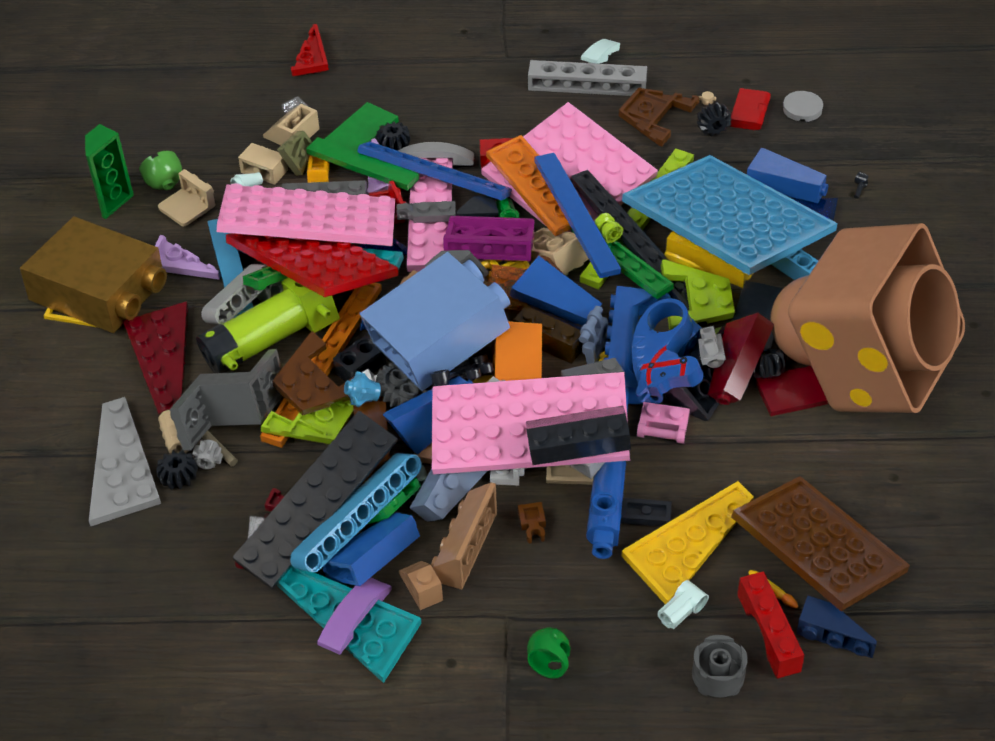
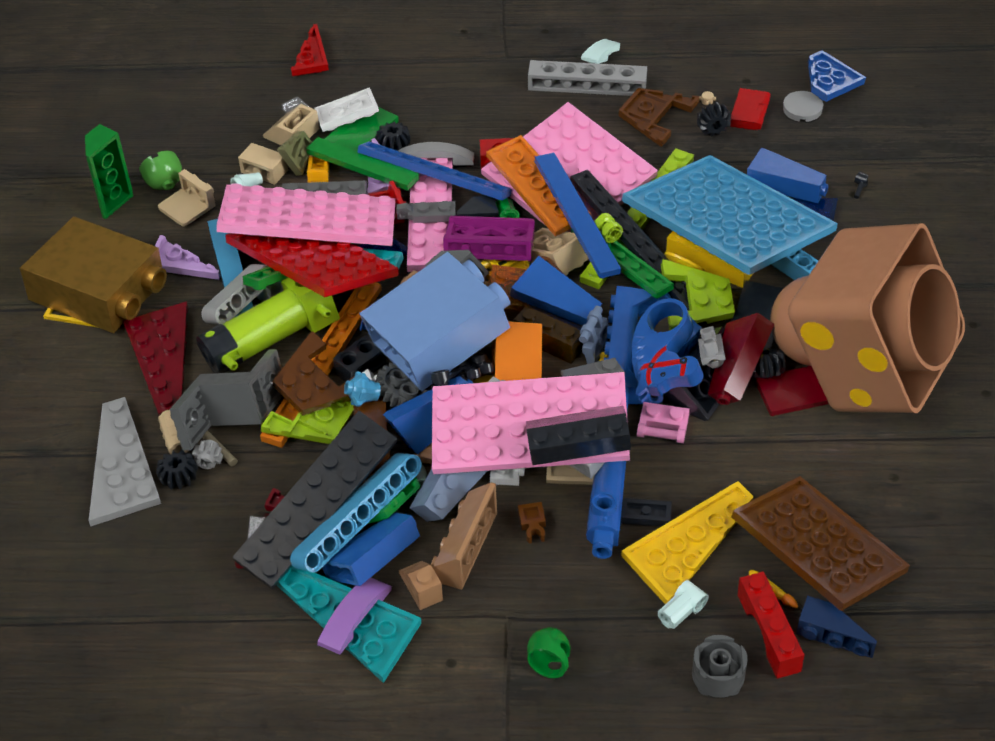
(346, 110): none -> white plate
(831, 77): none -> blue plate

